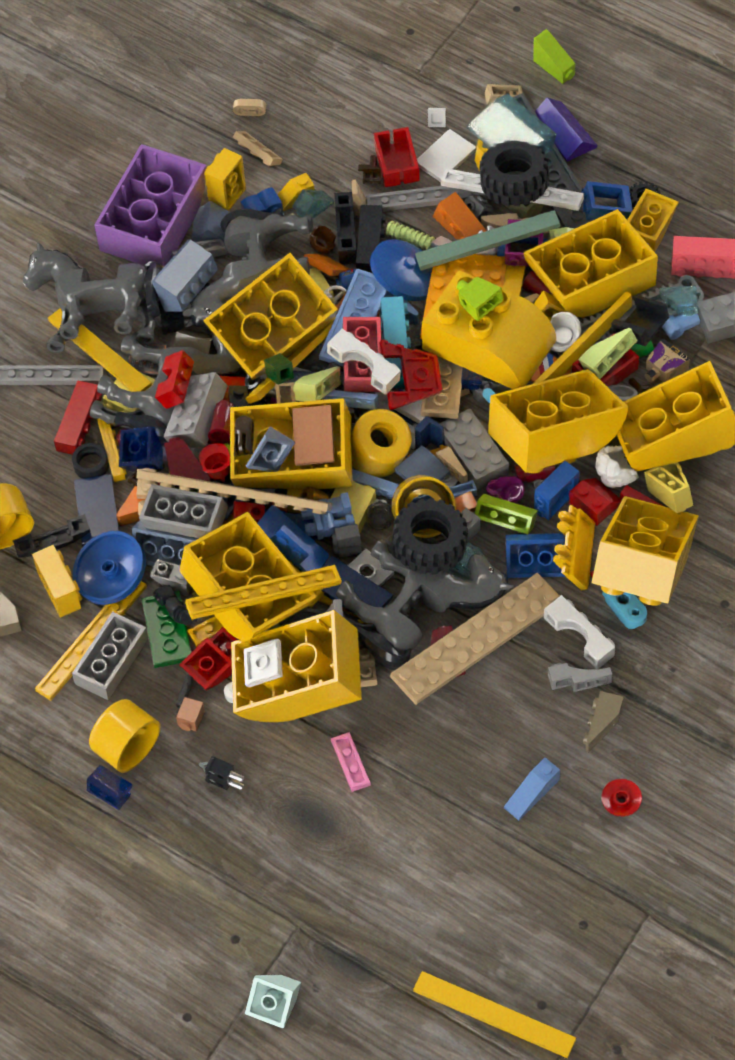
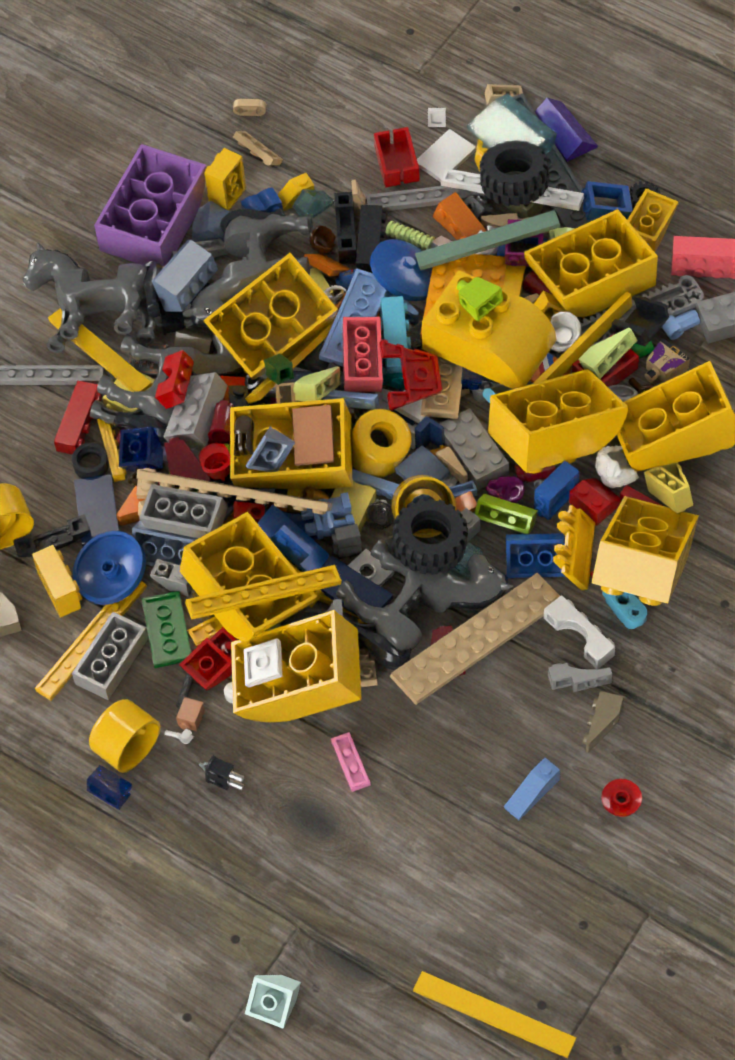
(175, 608): black piece -> none
(185, 737): none -> white hand
(346, 348): white arch -> none
(370, 171): dark brown arm -> none
(553, 57): lime slope -> none
(681, 299): clear light blue slope -> none

